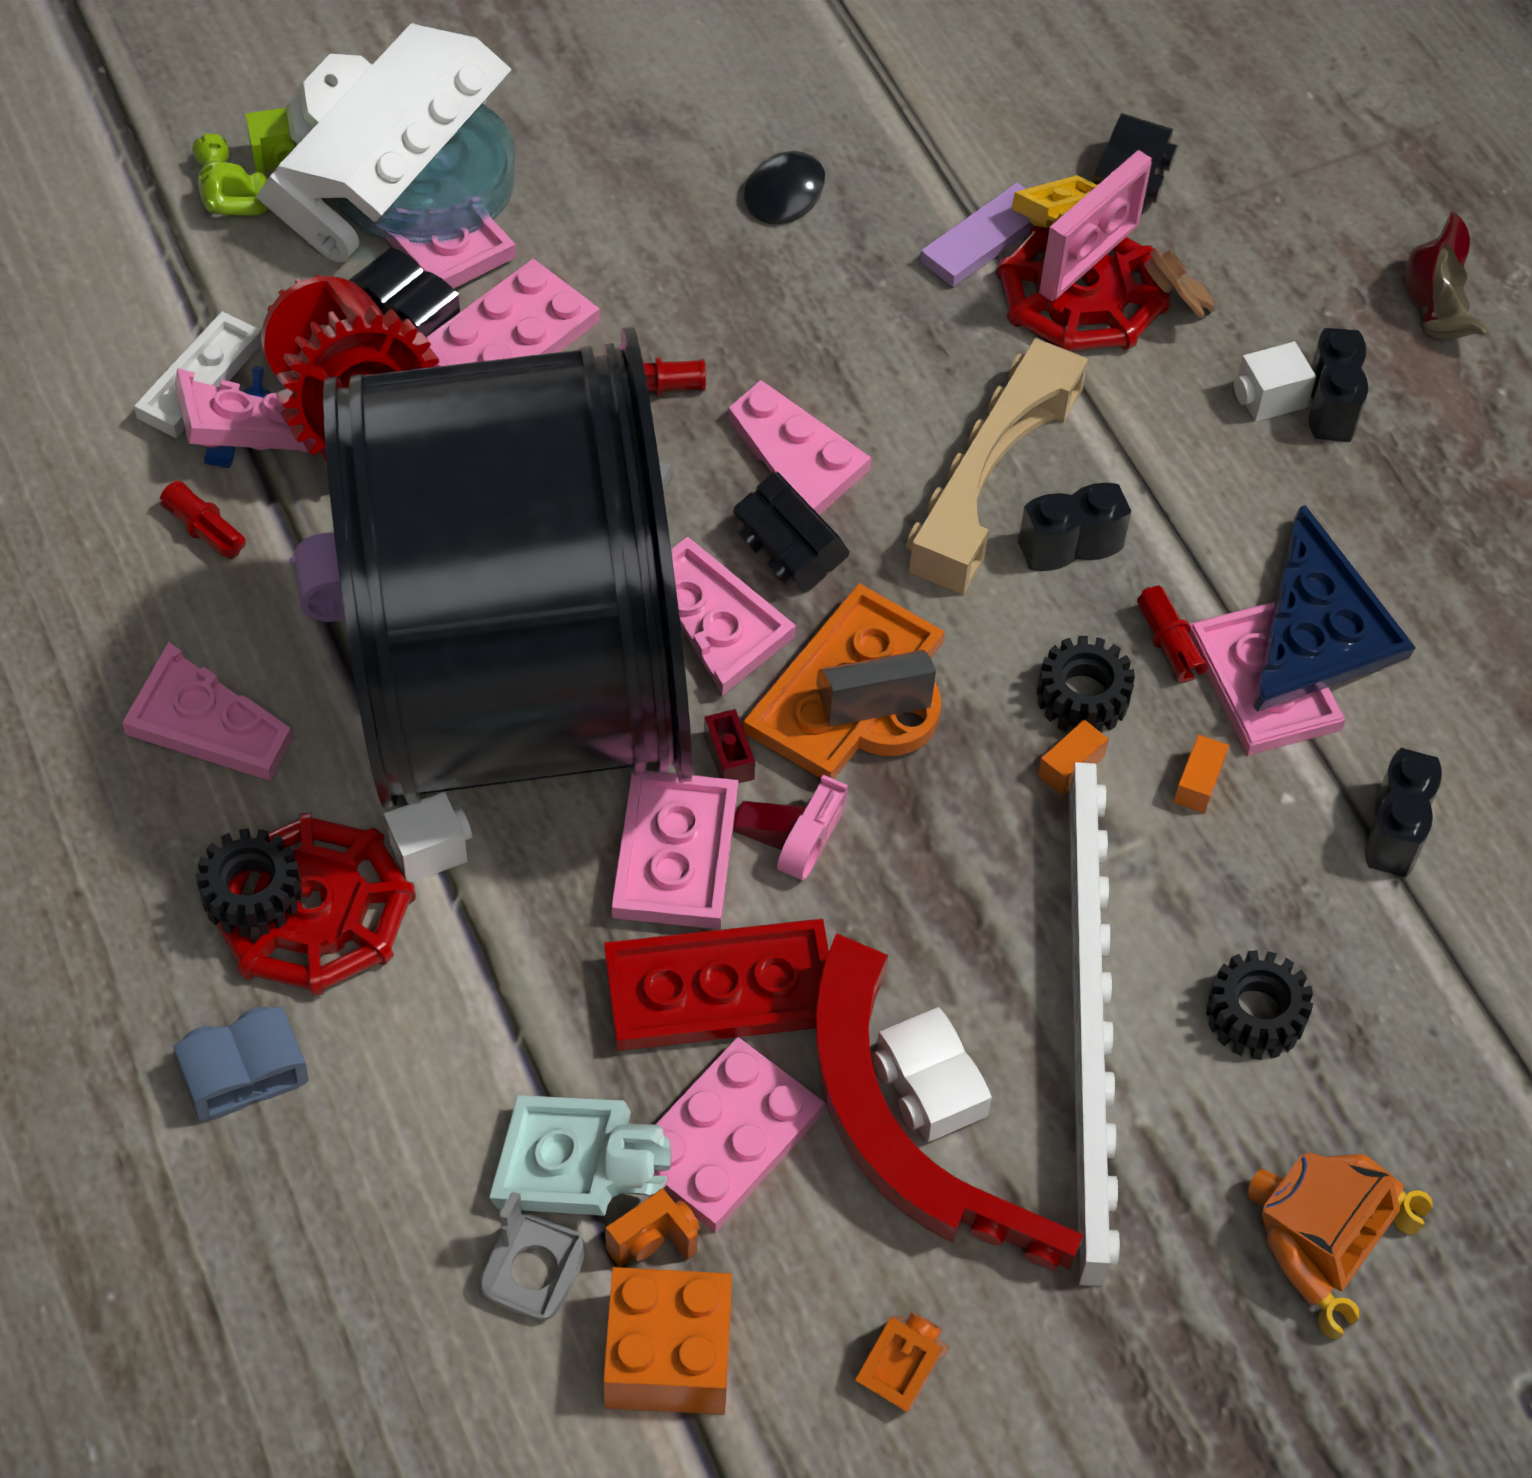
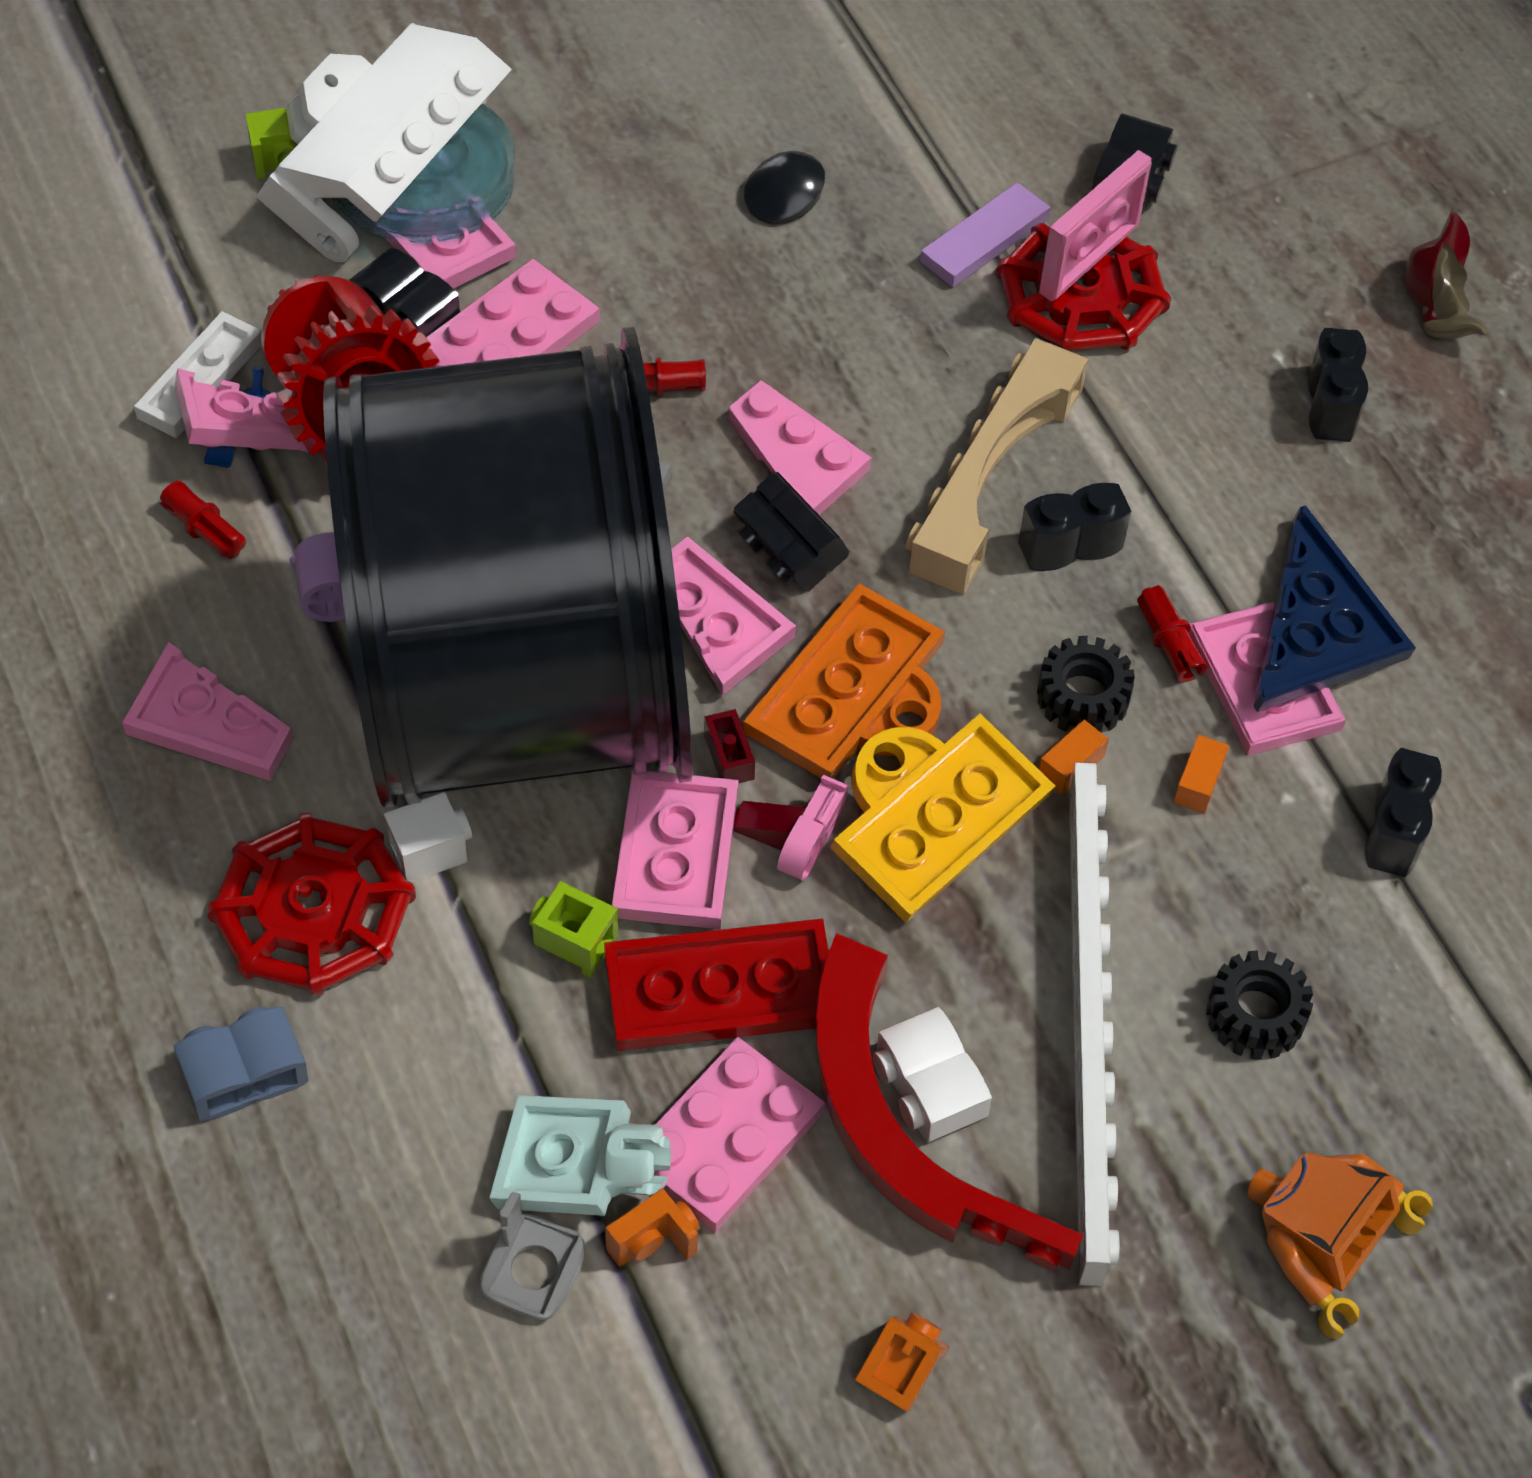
(224, 185): lime piece -> none
(242, 856): black tyre -> none
(570, 911): none -> lime brick
(667, 1341): orange brick -> none
(876, 687): dark grey brick -> none
(935, 810): none -> yellow plate
(1050, 201): yellow plate -> none
(1171, 273): medium nougat plate -> none
(1274, 381): white brick -> none

